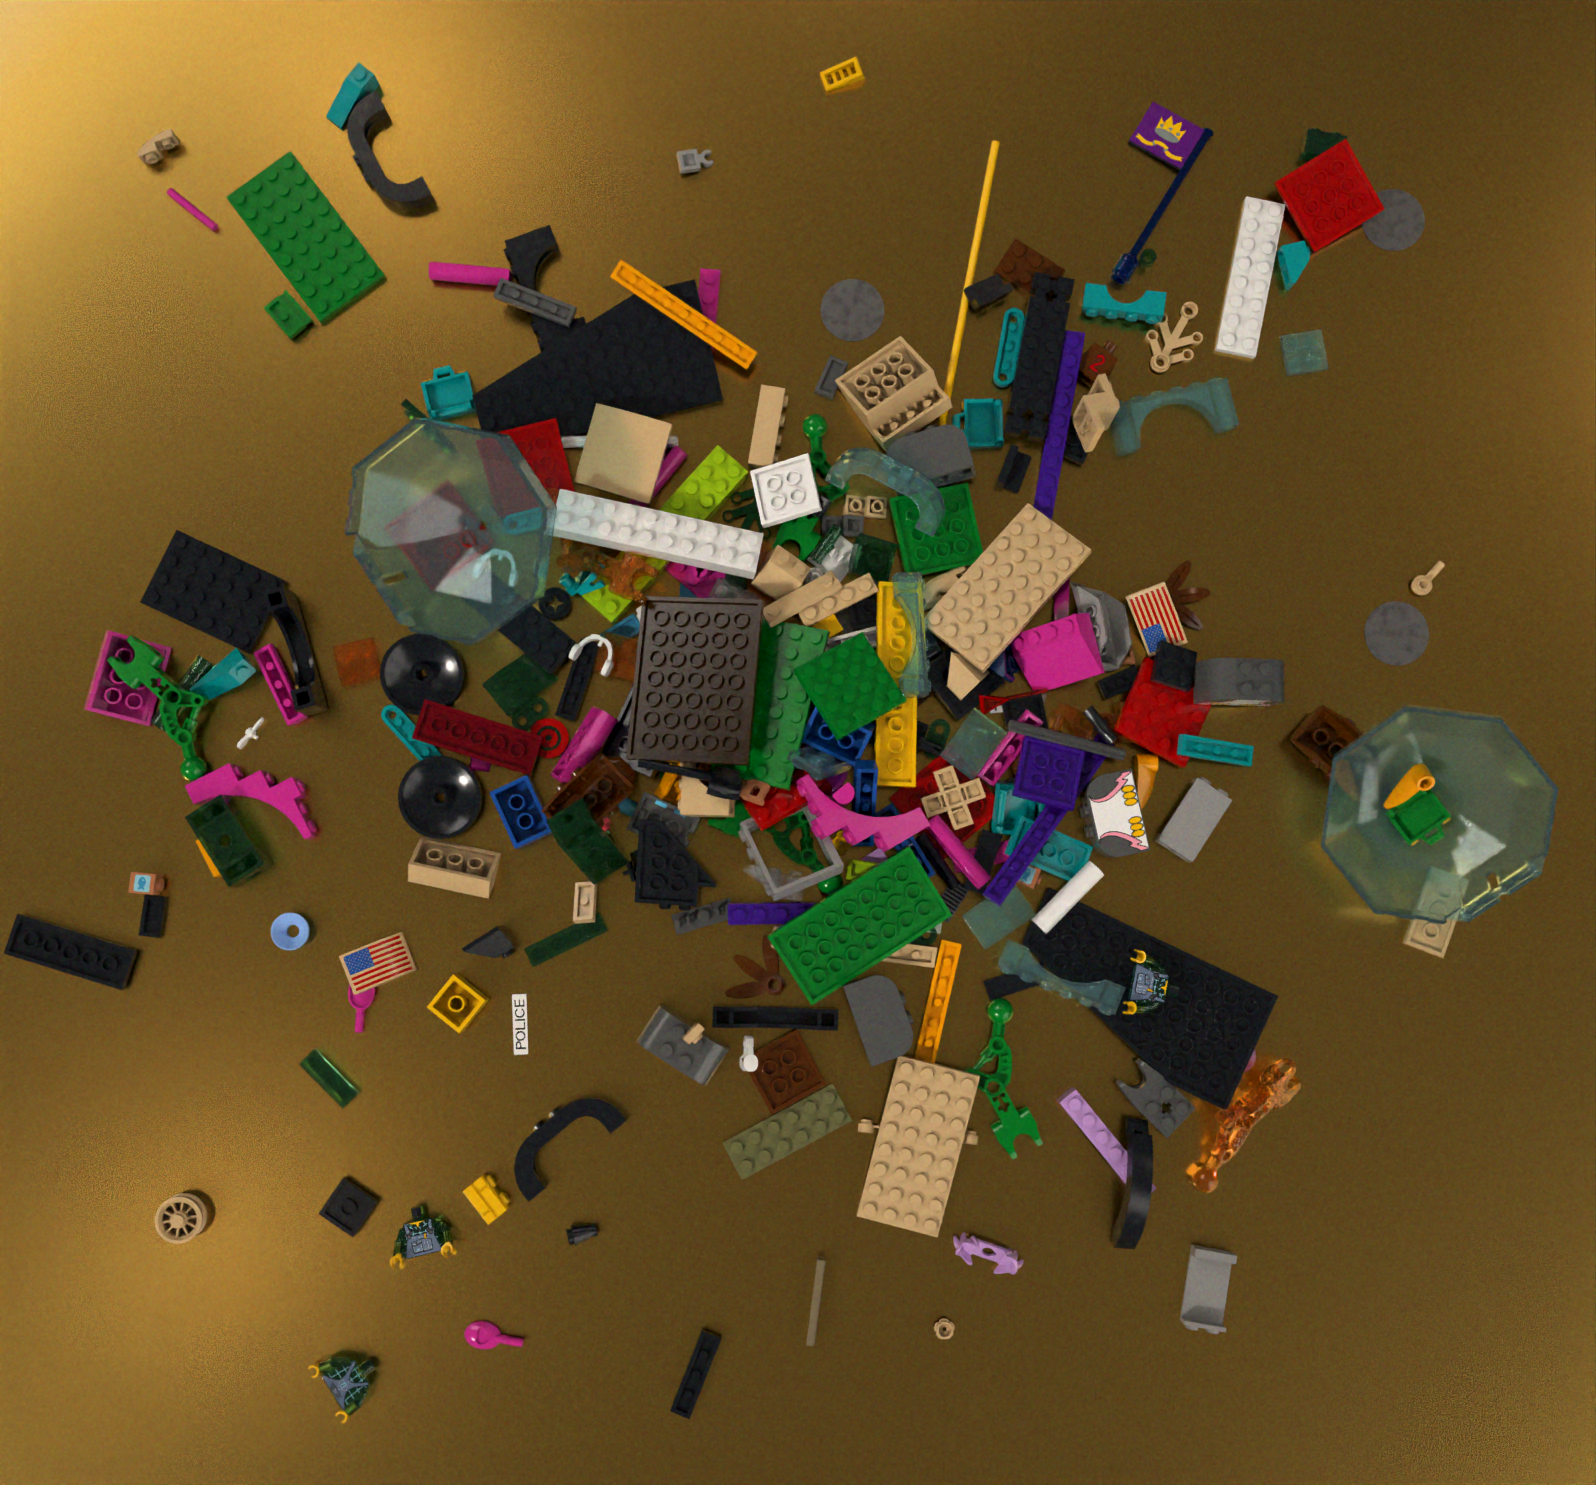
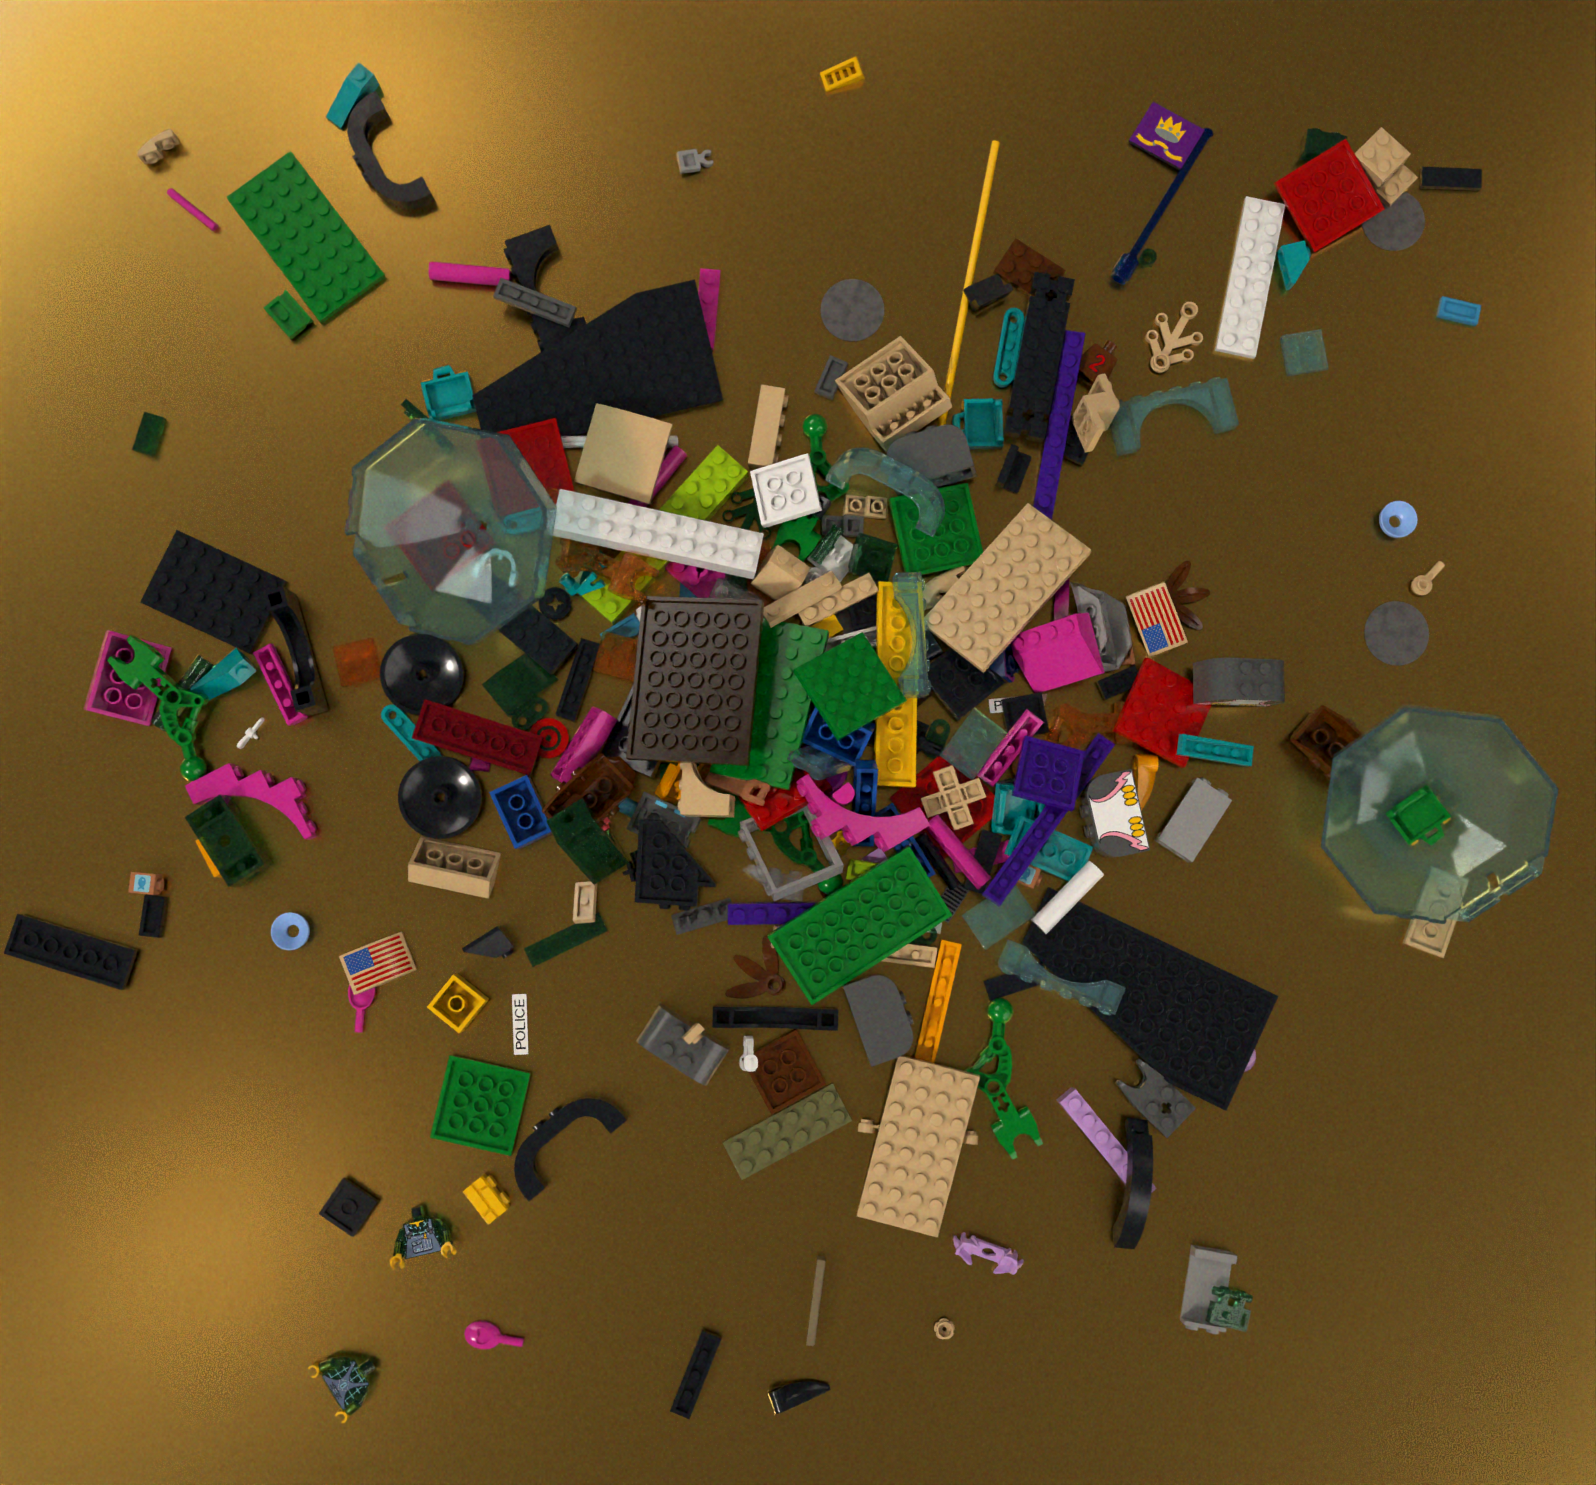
(149, 434): none -> clear green plate
(181, 1218): tan wheel -> none
(329, 1078): clear green plate -> none
(480, 1105): none -> green plate
(577, 649): white piece -> none
(580, 1233): black cone -> none
(683, 314): light orange tile -> none
(723, 781): black piece -> none
(794, 1394): none -> black piece
(963, 675): tan slope -> none
(990, 702): clear red piece -> none
(1066, 739): dark grey axle -> none
(1099, 302): teal arch -> none
(1100, 725): black pin -> none
(1148, 985): torso -> none
(1173, 666): black plate -> none
(1227, 1315): none -> clear green plate
(1242, 1116): clear orange piece -> none
(1384, 166): none -> tan bracket
(1405, 514): none -> light blue piece
(1414, 780): light orange piece -> none
(1450, 178): none -> black tile
(1458, 311): none -> dark azure tile

